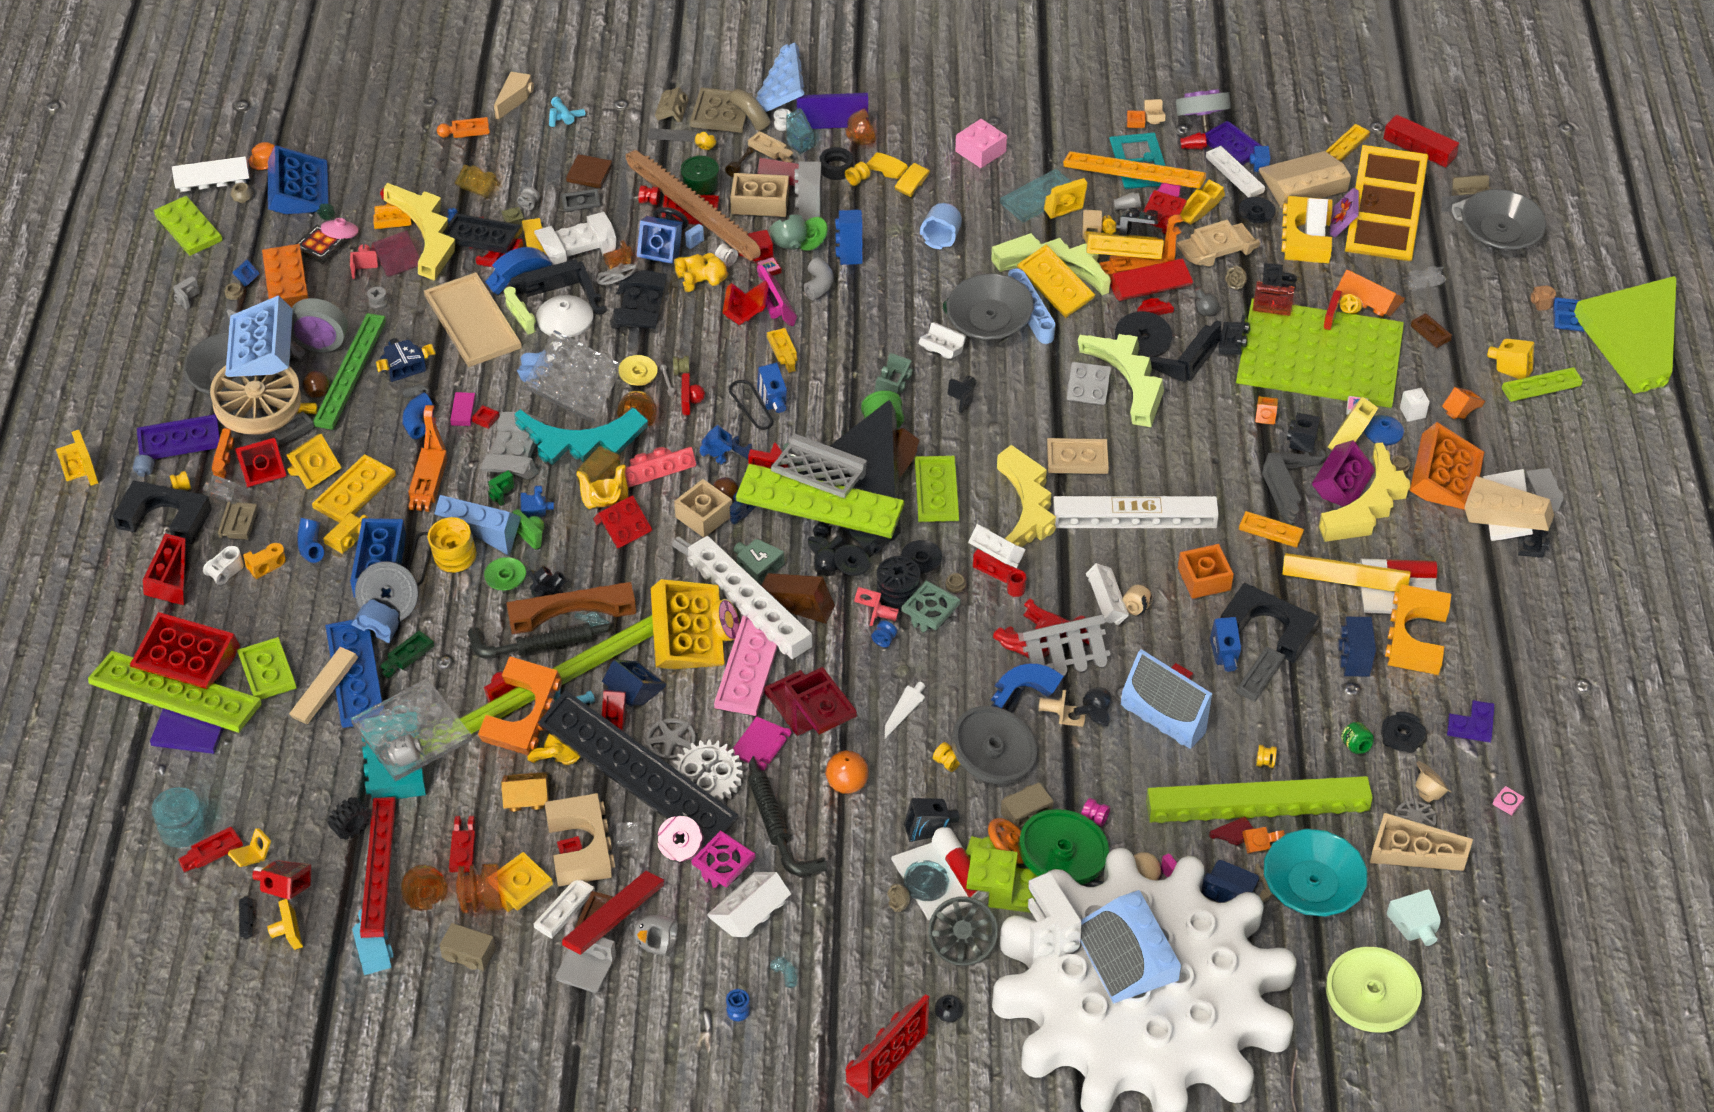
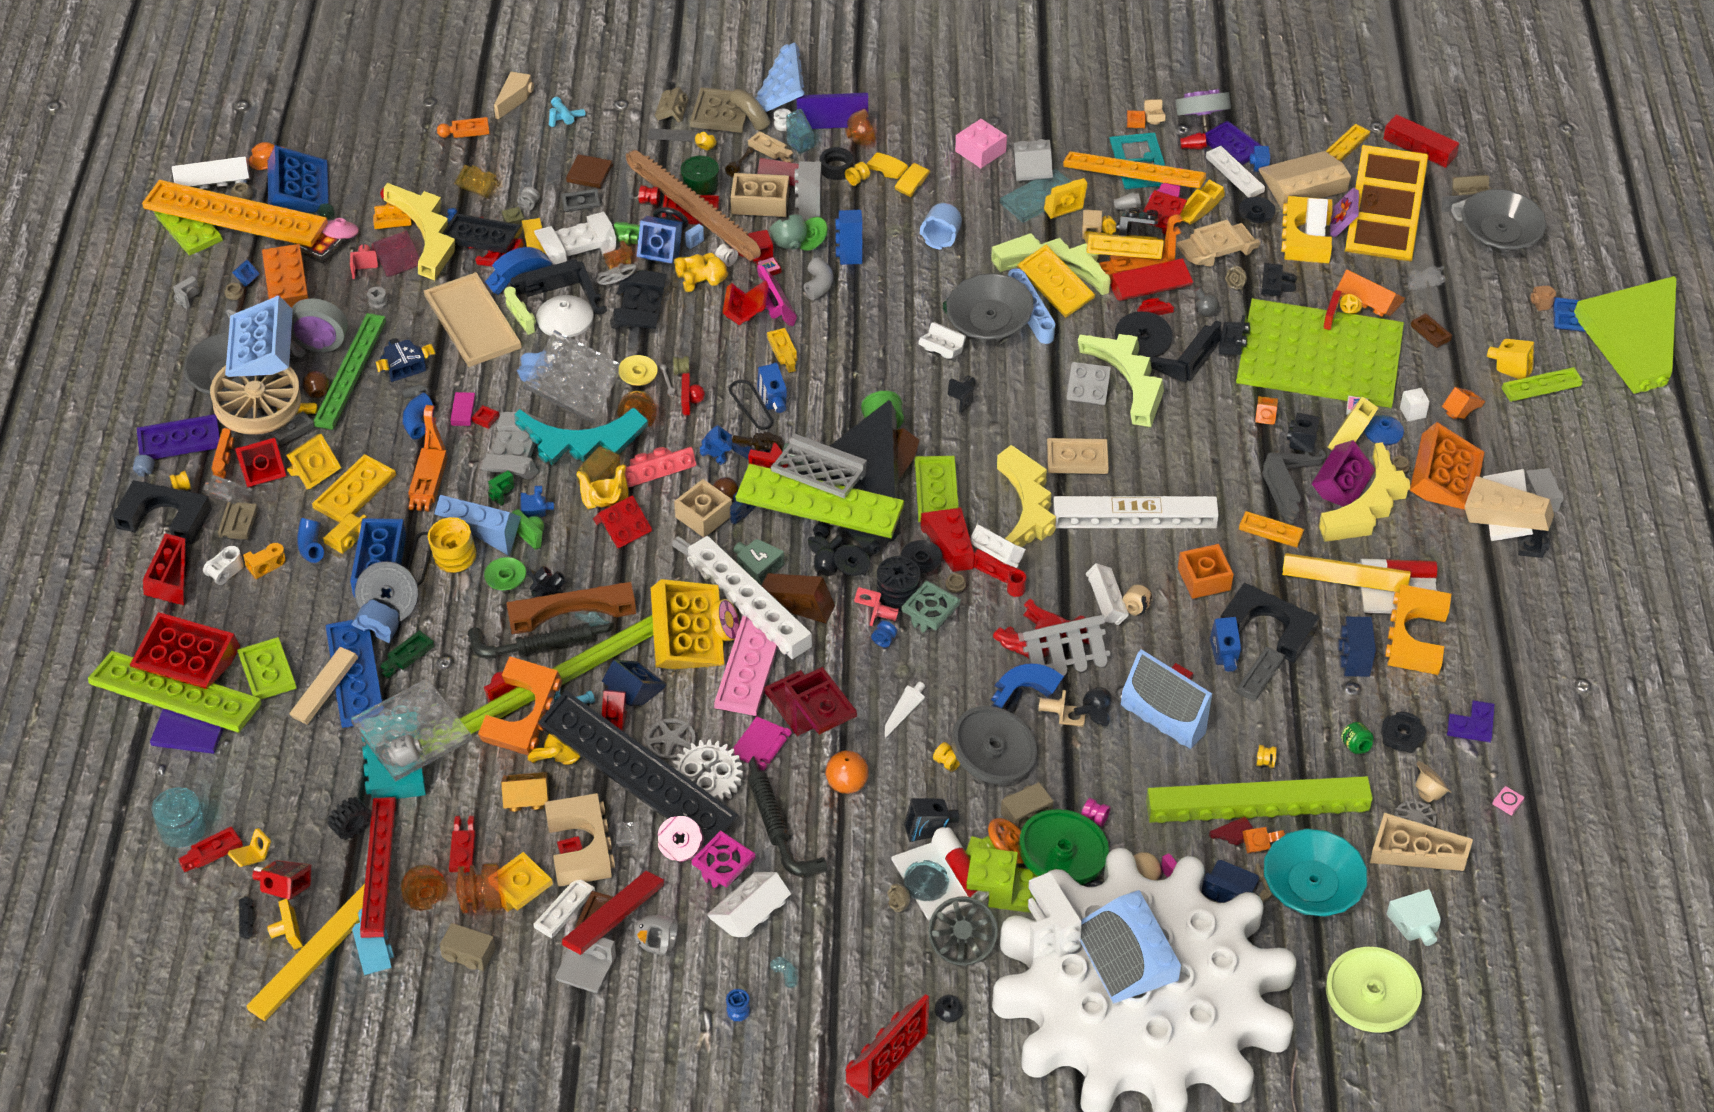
(76, 460): yellow bracket -> none
(235, 213): none -> light orange plate
(307, 959): none -> yellow tile
(626, 232): none -> bright green hips
(760, 441): none -> dark brown piece
(895, 364): sand green window -> none
(950, 534): none -> red wedge
(1033, 160): none -> light grey slope
(1273, 303): clear red plate -> none

